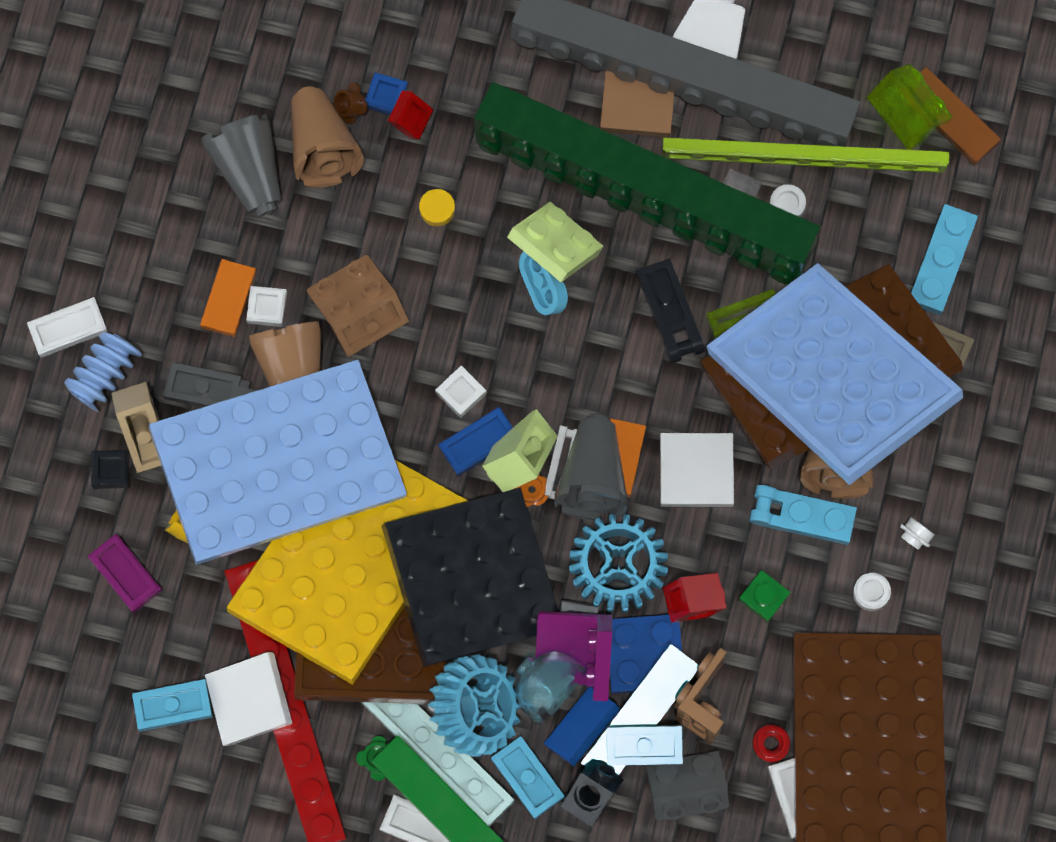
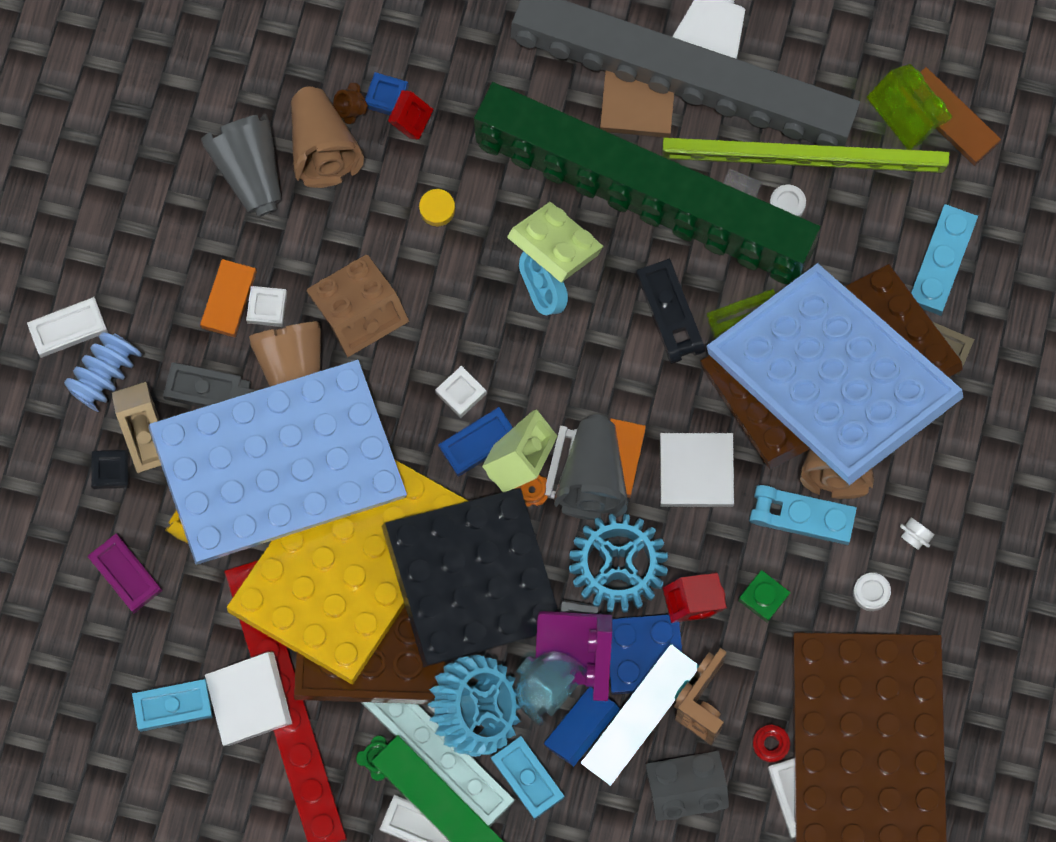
(586, 804): black brick -> none
(644, 745): plate -> none

